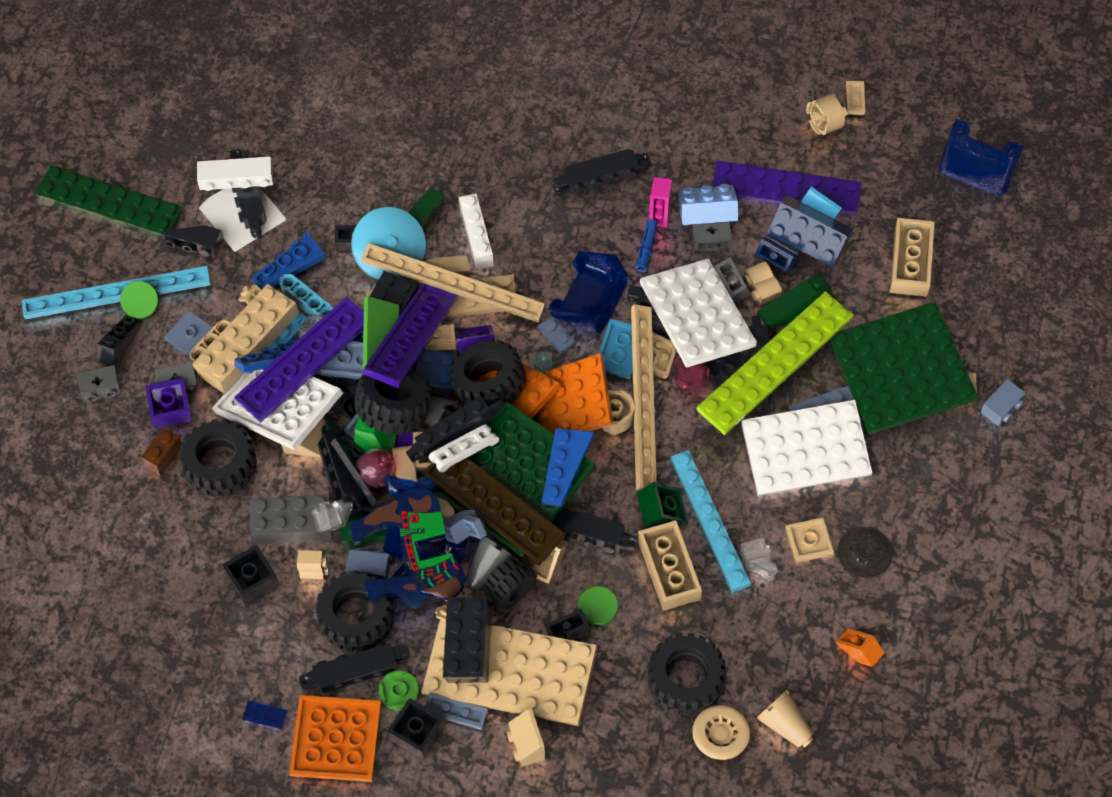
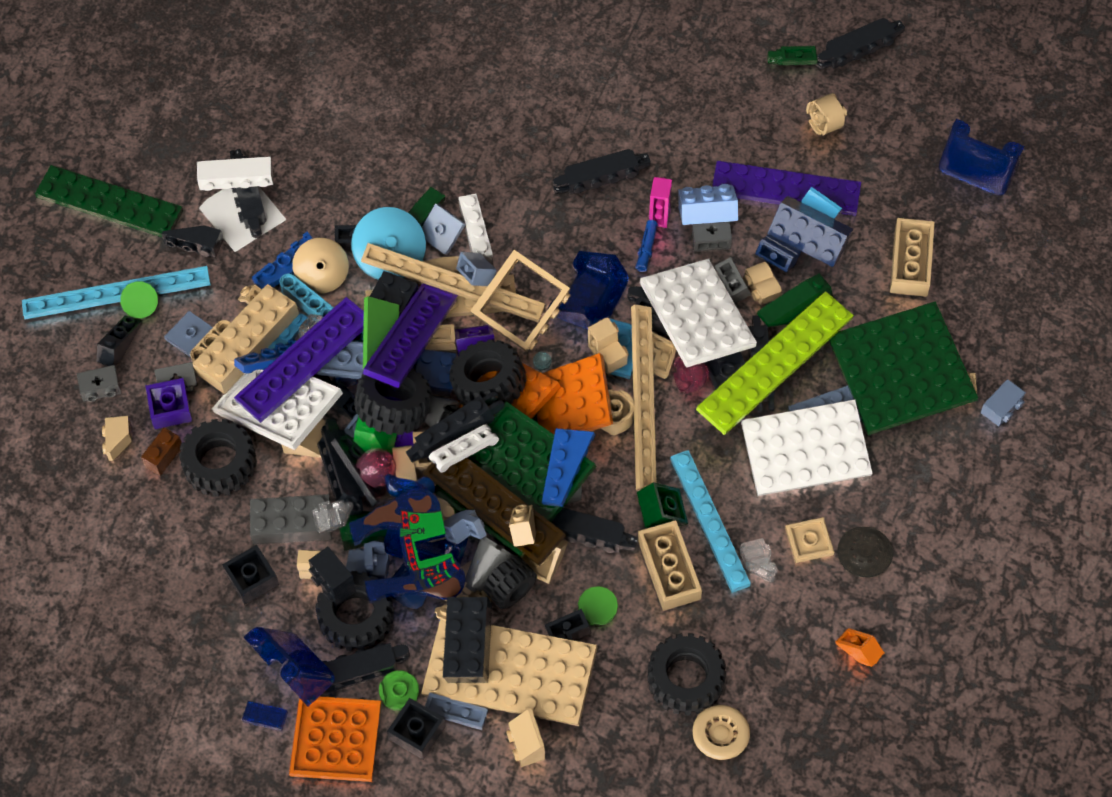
(117, 436): none -> tan slope
(302, 672): none -> clear blue windscreen
(331, 576): none -> black brick
(334, 261): none -> tan dish
(370, 554): none -> sand blue bracket
(442, 229): none -> plate
(476, 268): none -> sand blue brick
(497, 281): none -> tan window
(522, 525): none -> tan slope
(556, 335): sand blue plate -> none
(604, 340): none -> tan brick
(787, 720): tan cone -> none
(793, 55): none -> dark green hinge
(855, 98): tan plate -> none
(859, 43): none -> black hinge

